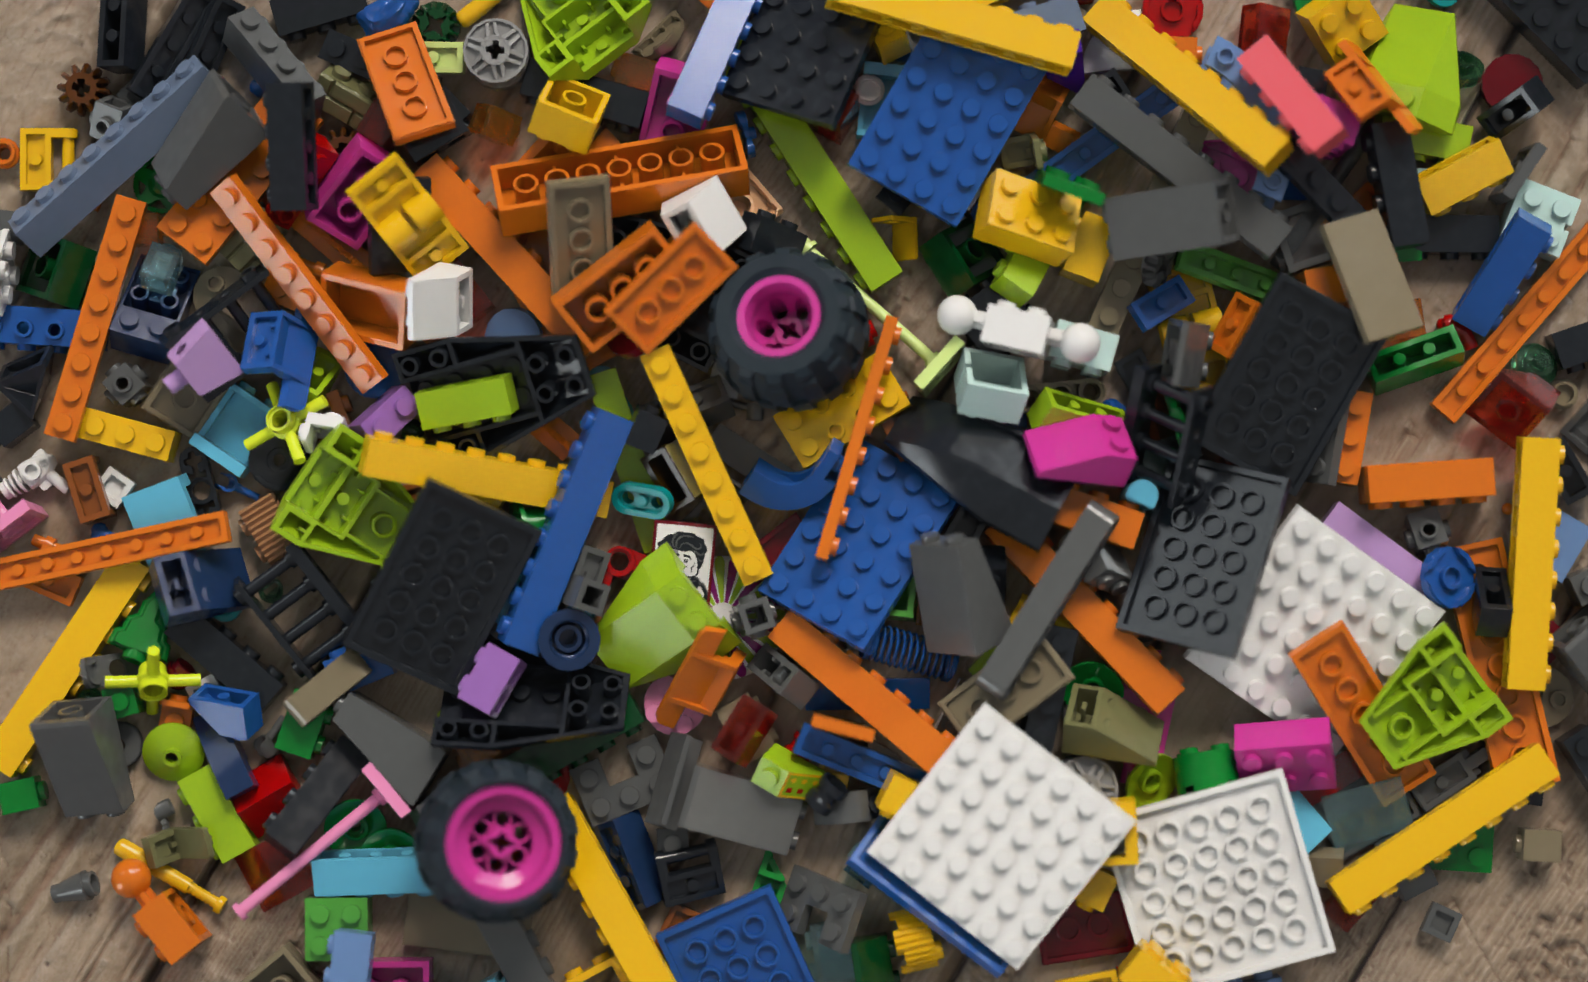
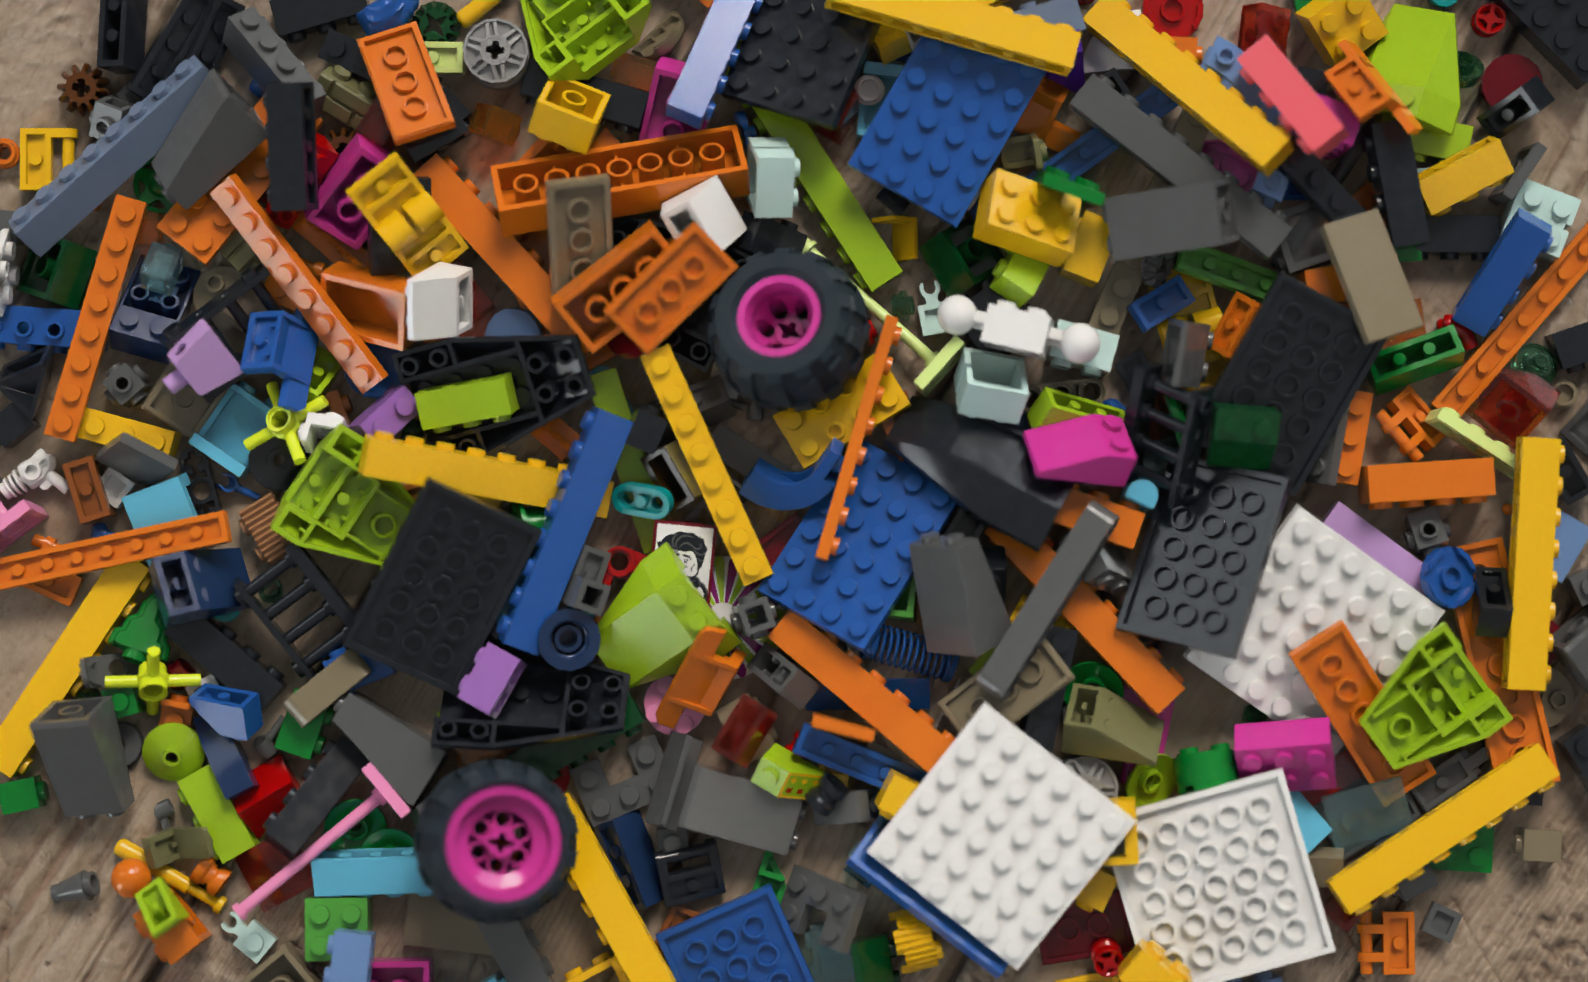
(136, 459): none -> dark grey tile
(160, 907): none -> lime slope
(208, 873): none -> orange wheel
(252, 939): none -> light aqua plate
(772, 177): none -> light aqua piece
(902, 306): none -> clear green plate
(928, 312): none -> light aqua plate
(1107, 965): none -> red wheel
(1242, 436): none -> dark green slope
(1253, 715): none -> clear green hinge
(1397, 943): none -> orange plate
(1411, 412): none -> orange plate
(1472, 438): none -> yellowish green plate
(1493, 17): none -> red wheel

